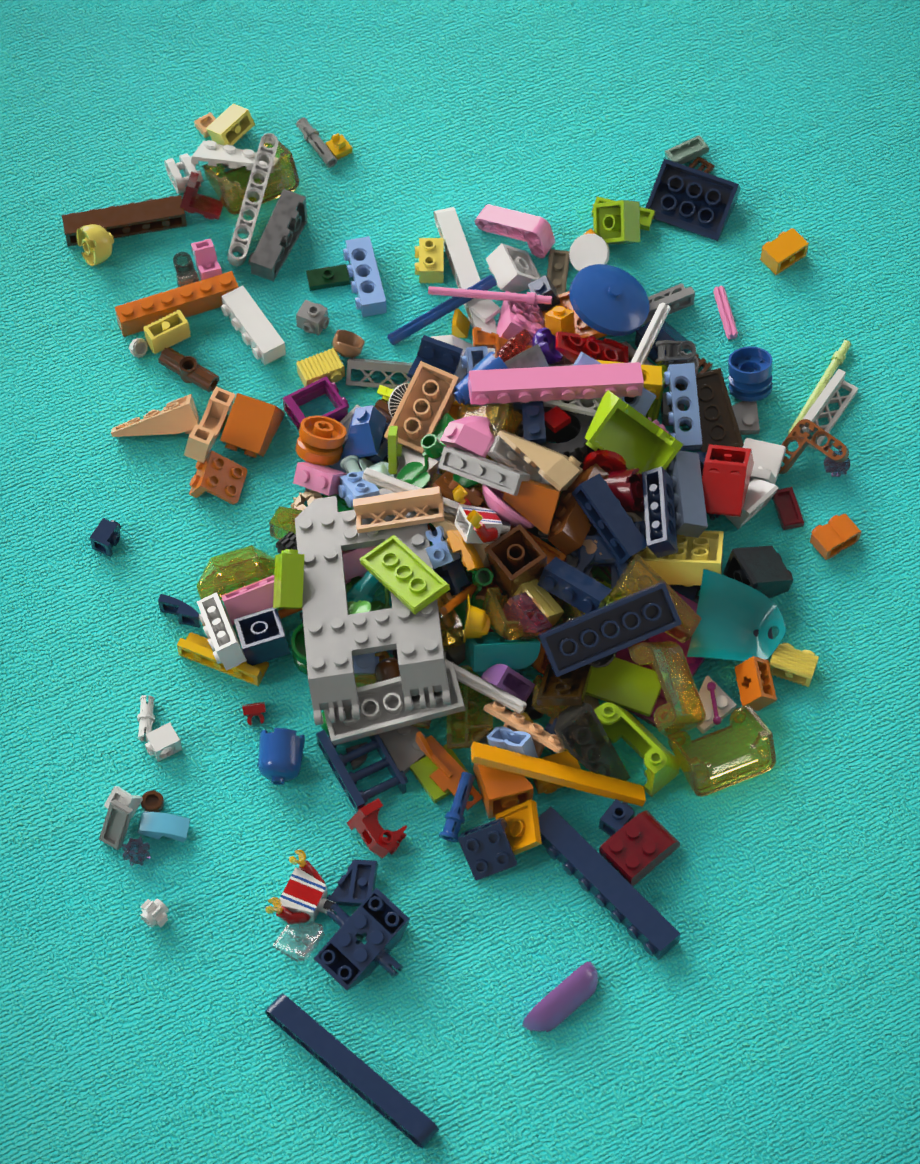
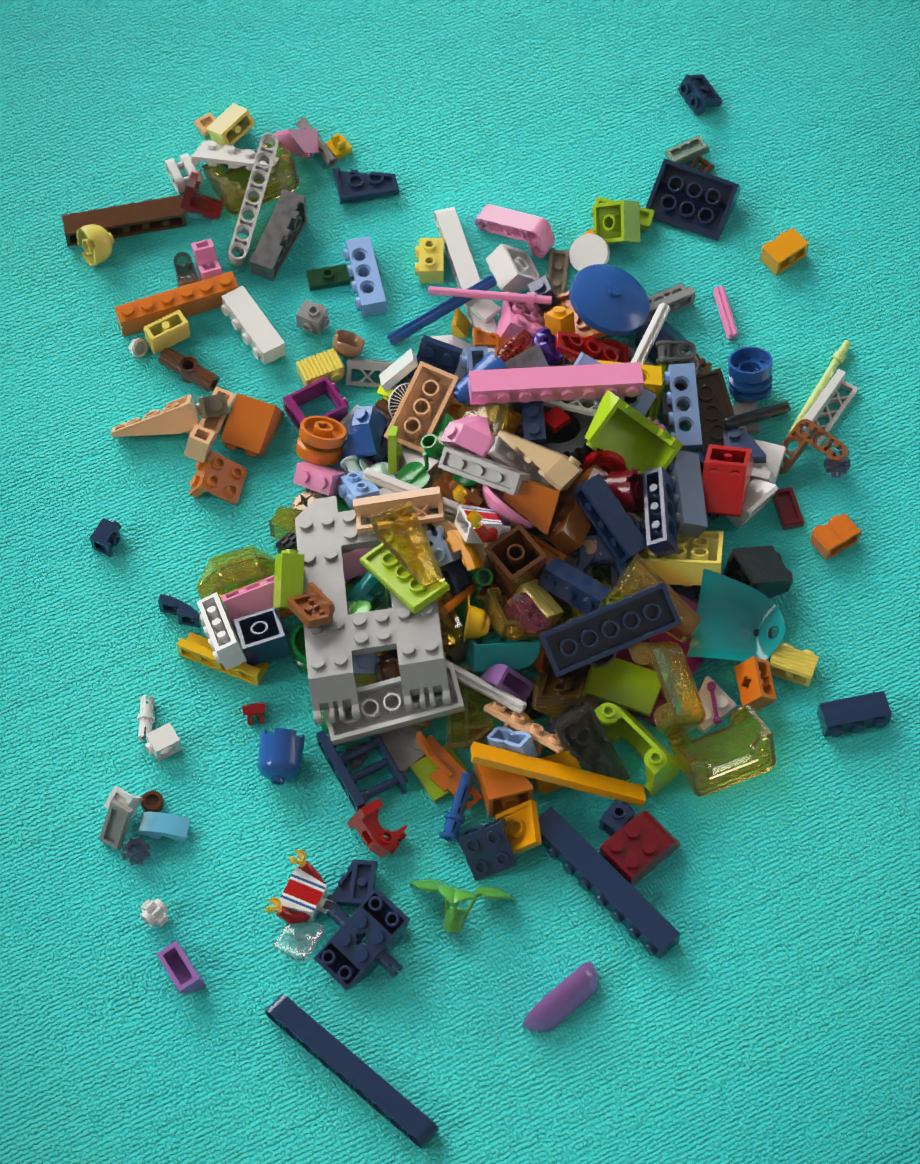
(181, 969): none -> medium lavender brick
(212, 406): none -> dark tan bracket
(299, 141): none -> bright pink slope
(312, 608): none -> dark orange bracket
(362, 186): none -> dark blue wing
(398, 370): none -> white tile
(405, 539): none -> clear yellow wedge
(454, 914): none -> bright green plant
(699, 93): none -> dark blue bracket
(742, 439): none -> dark blue wing
(756, 415): none -> black axle
(854, 714): none -> dark blue brick

